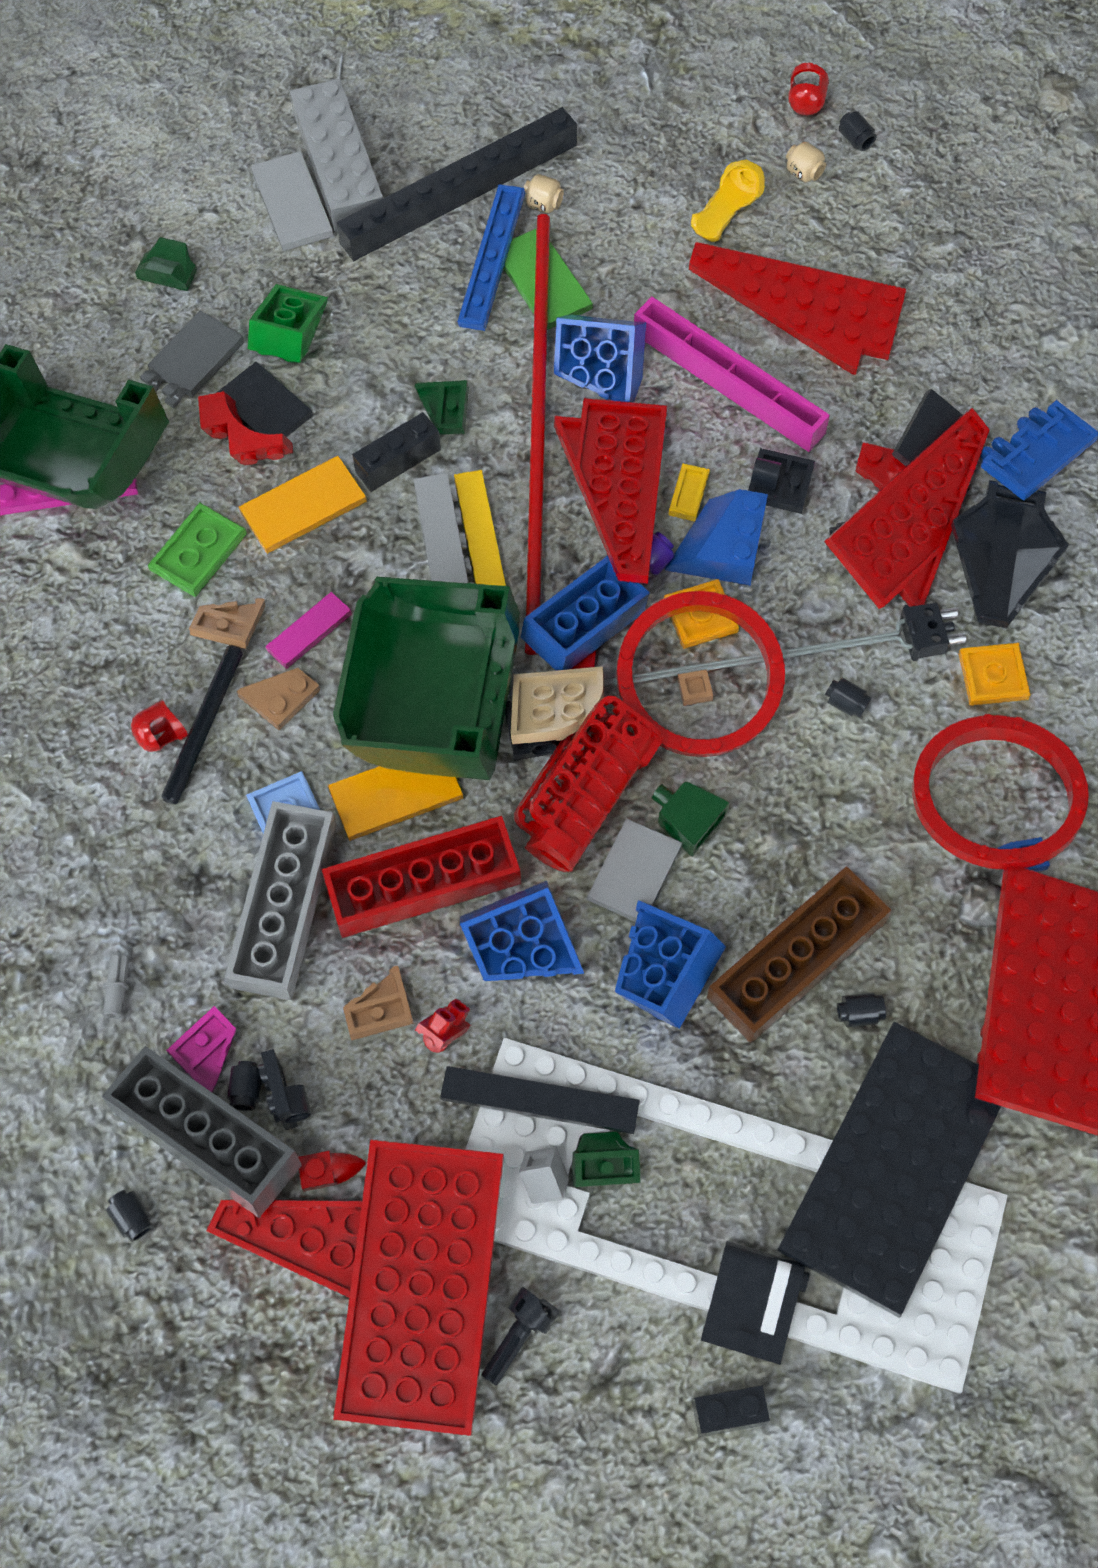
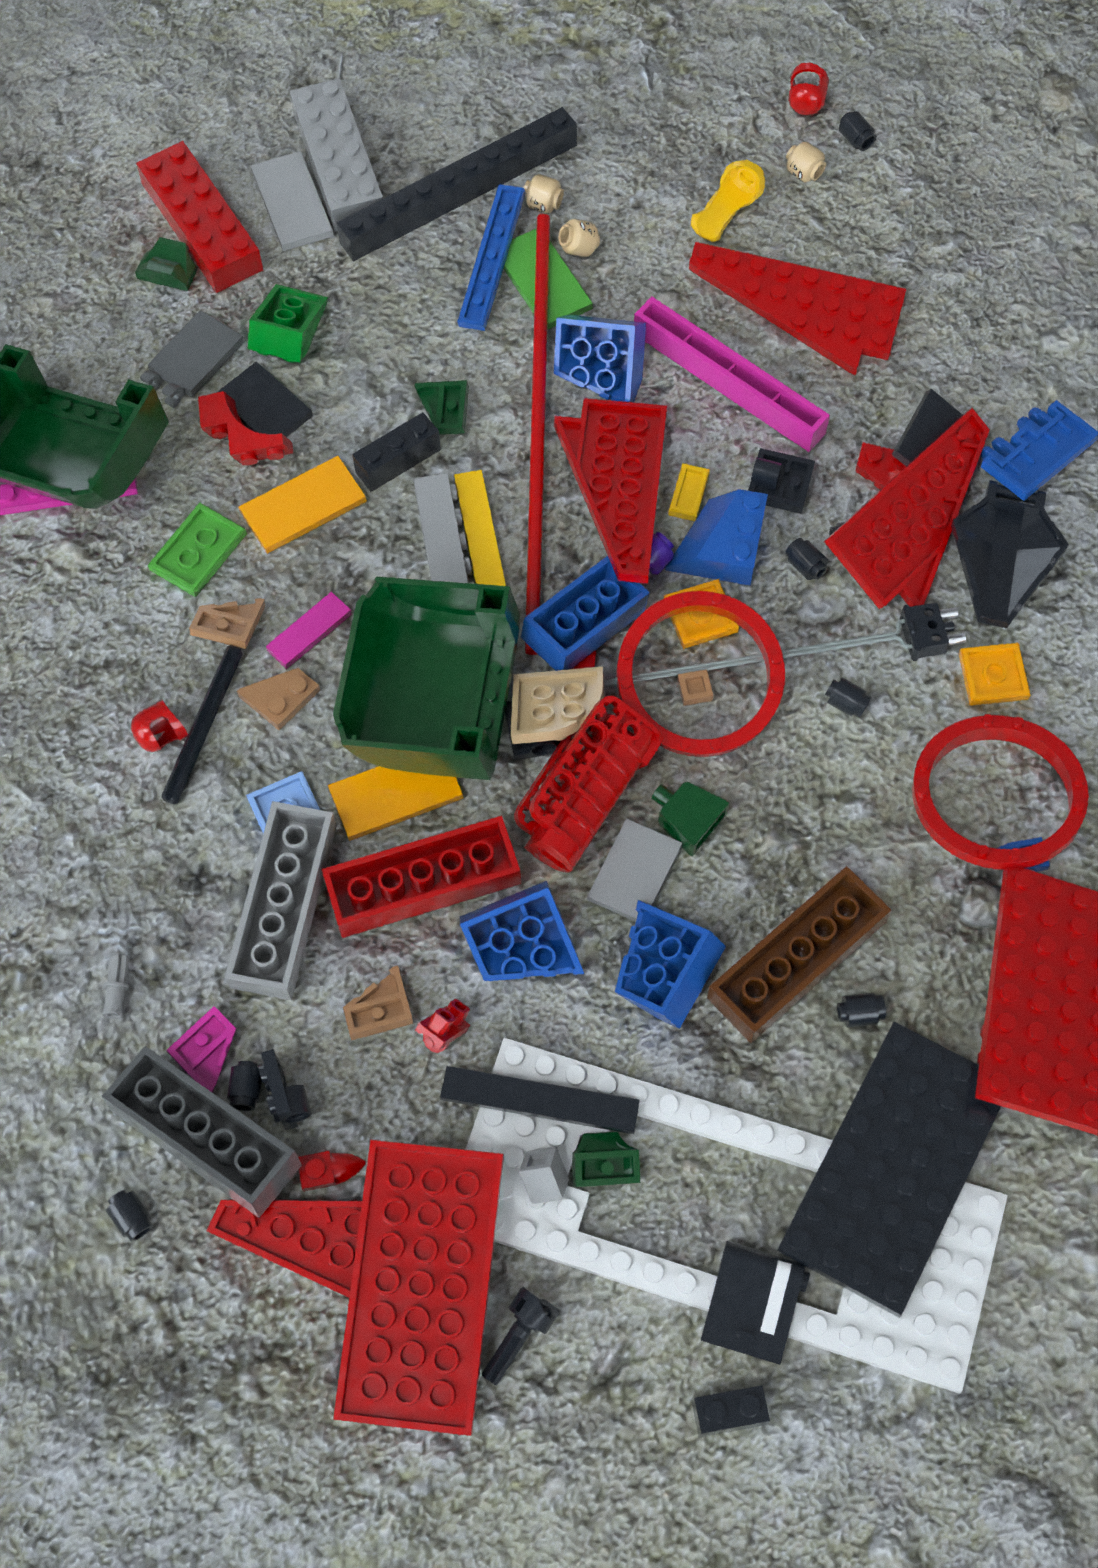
(200, 216): none -> red brick
(579, 238): none -> tan head
(806, 559): none -> black brick

